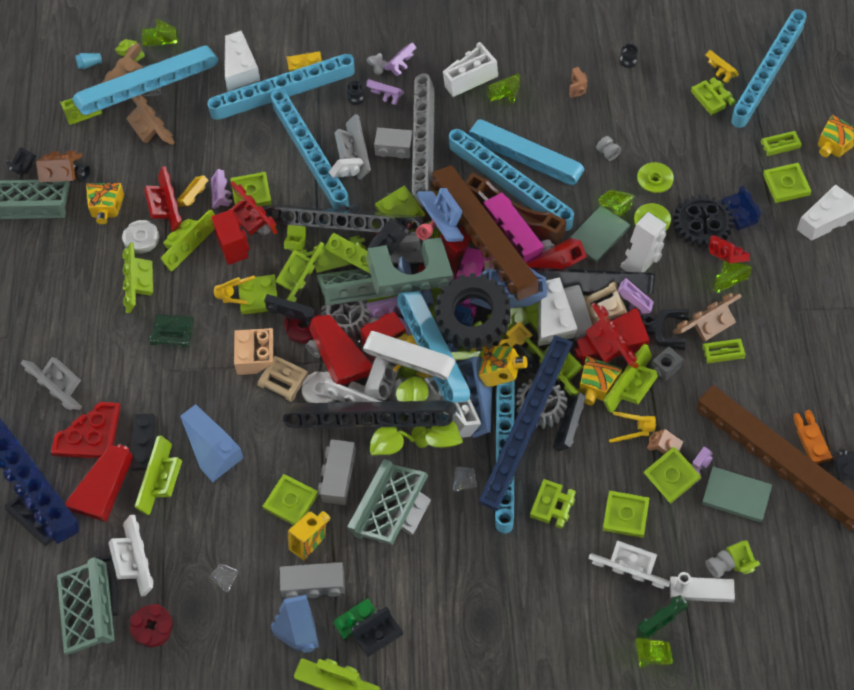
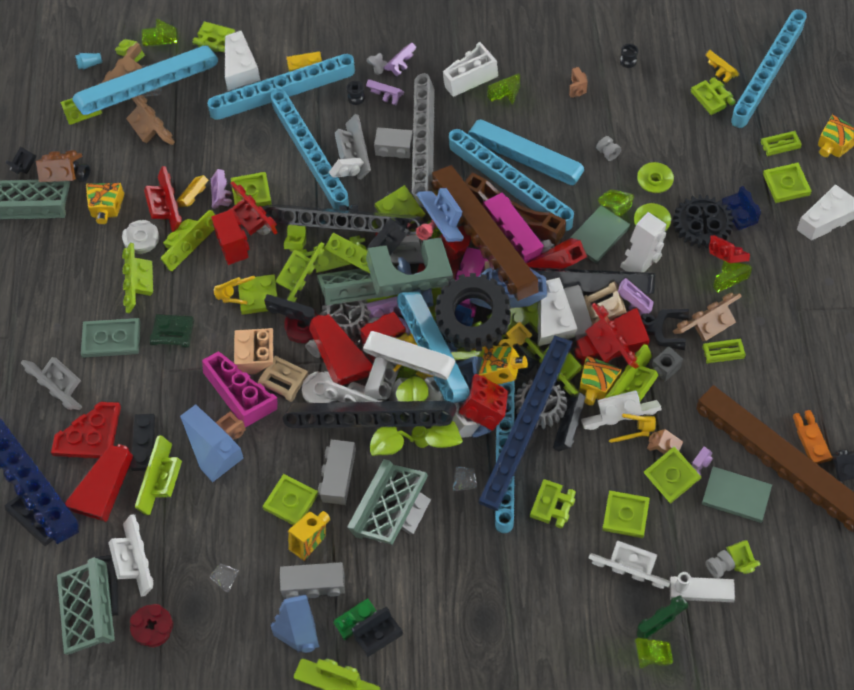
(110, 337): none -> sand green tile
(212, 33): none -> lime plate
(231, 425): none -> nougat bracket
(241, 394): none -> dark pink wedge
(485, 403): none -> red bracket
(613, 408): none -> white bracket

